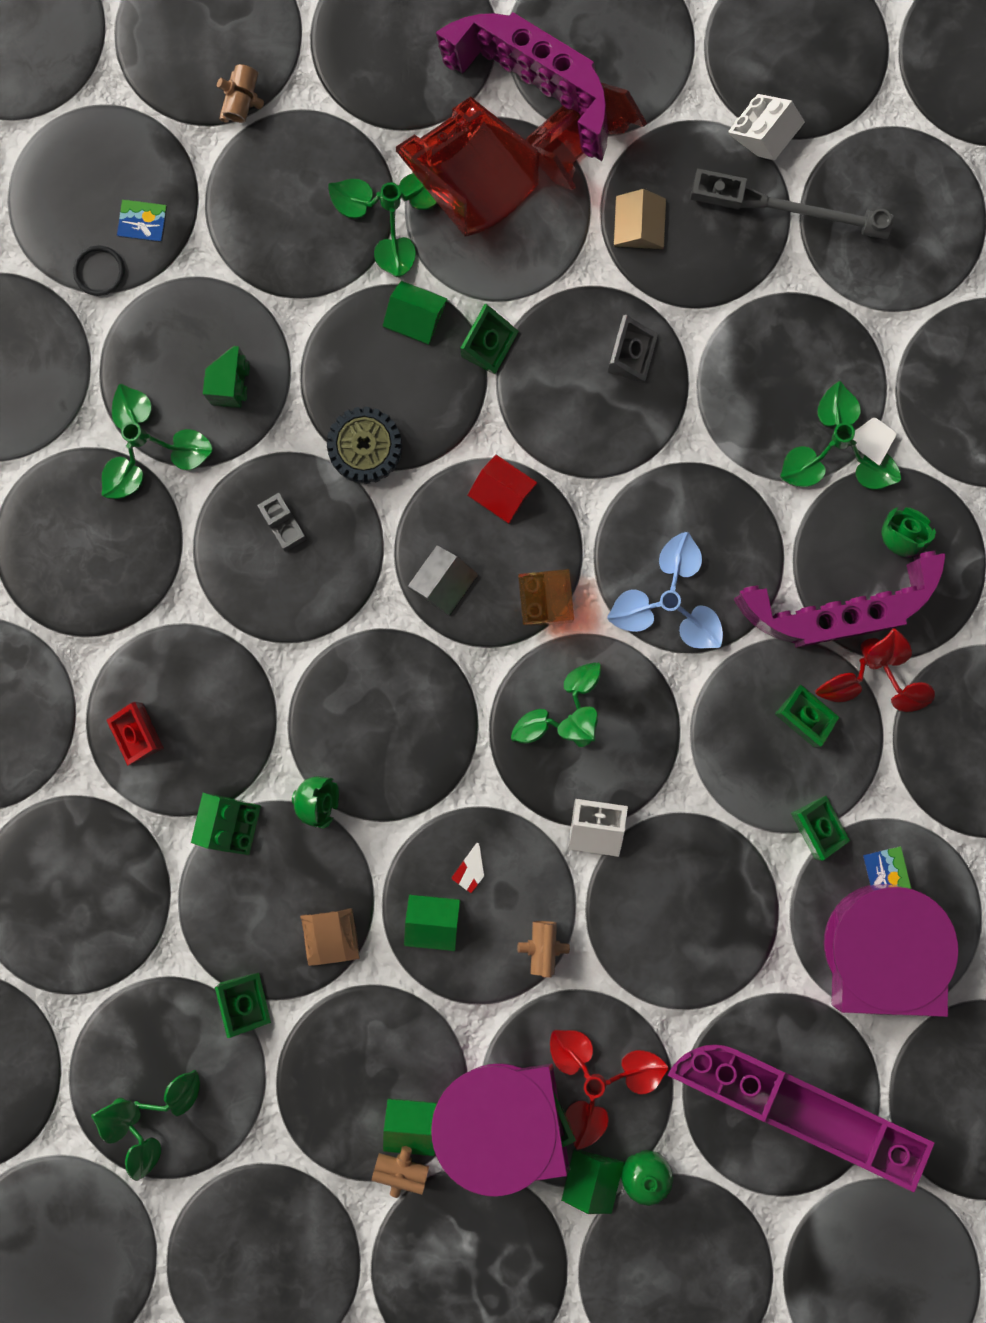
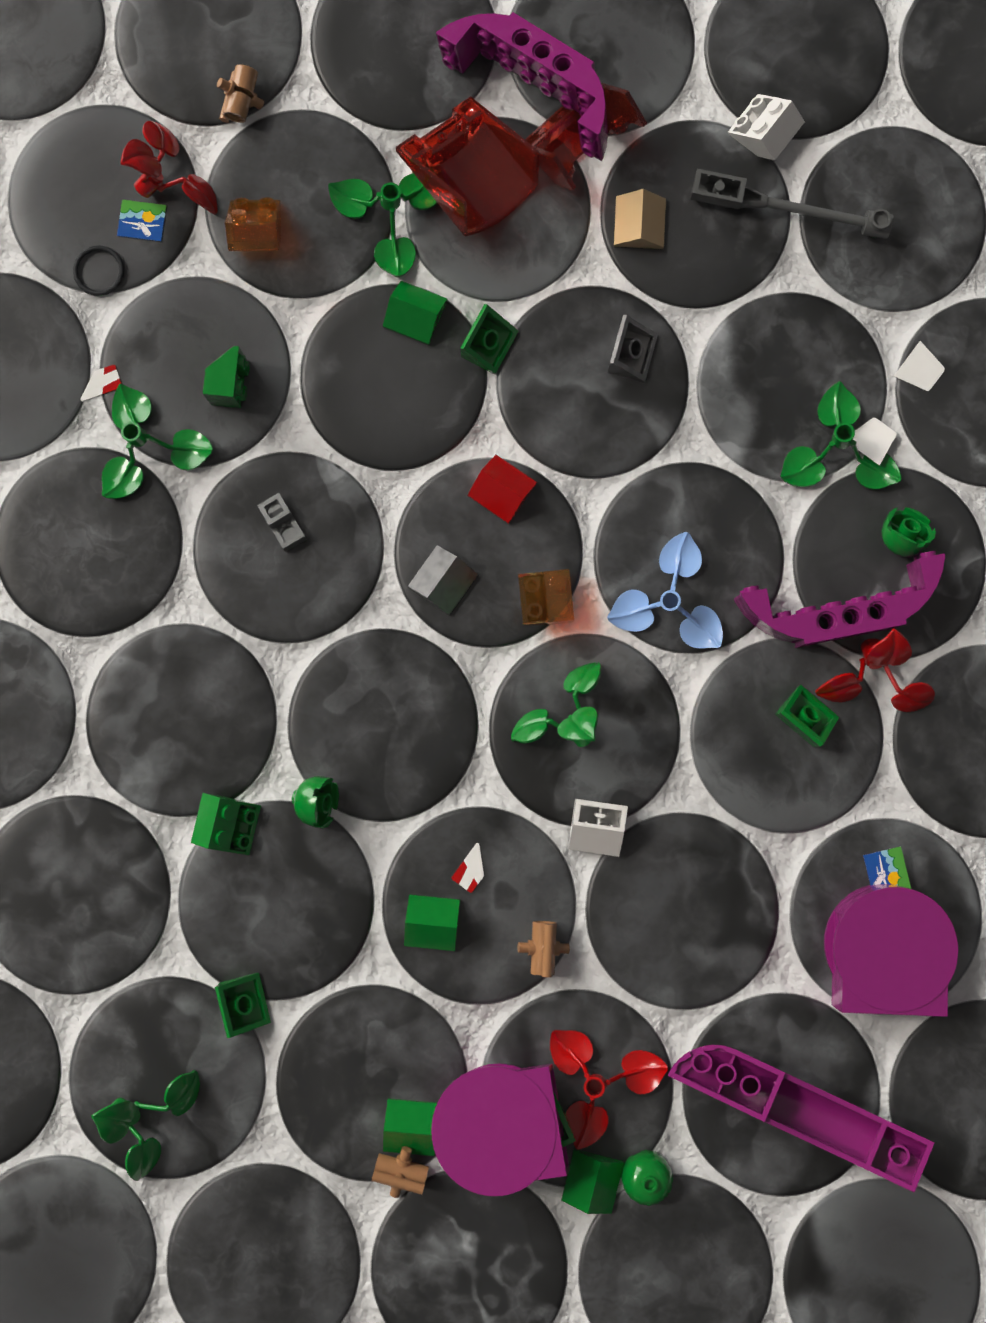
(102, 382): none -> white sticker
(134, 733): red slope -> none
(141, 157): none -> red plant
(253, 224): none -> clear orange slope
(330, 937): medium nougat slope -> none
(365, 426): wheel -> none
(820, 828): green slope -> none
(920, 368): none -> white sticker

